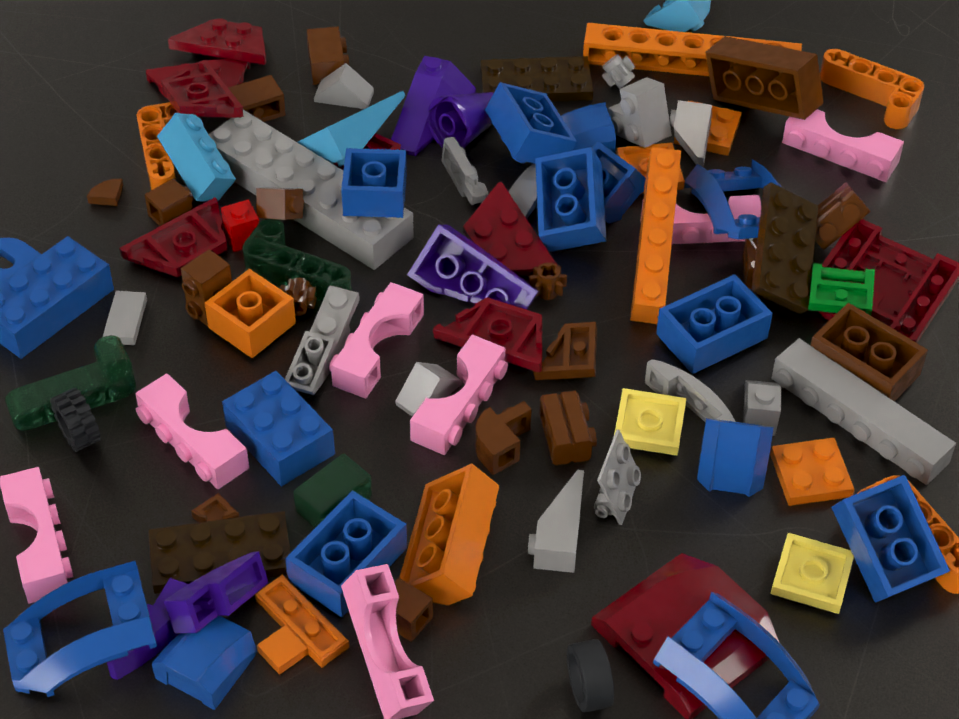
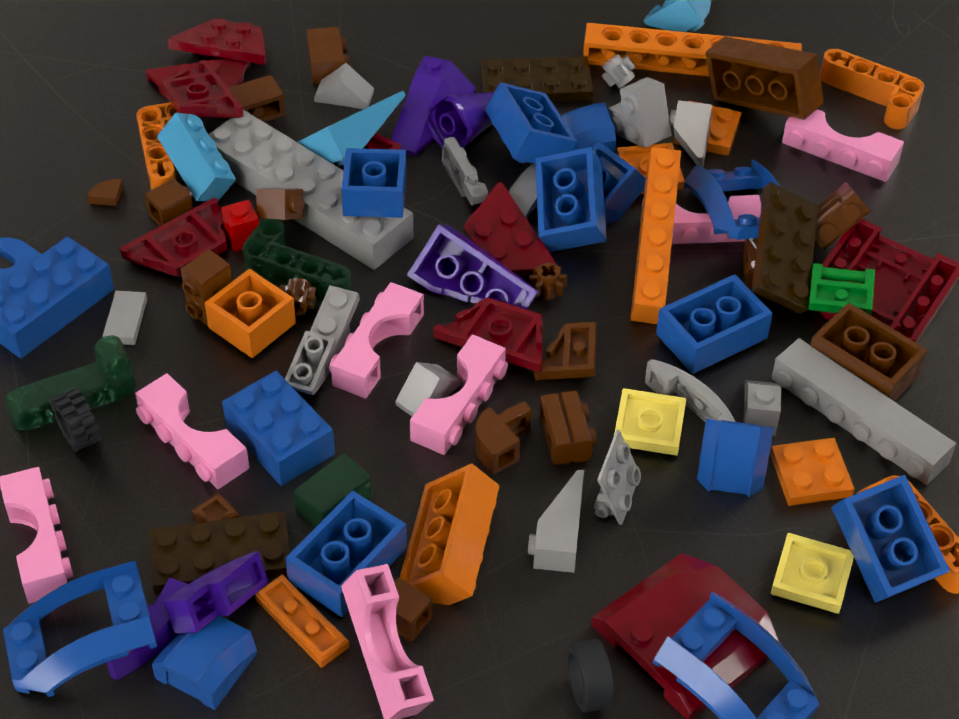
(282, 649): orange tile -> none

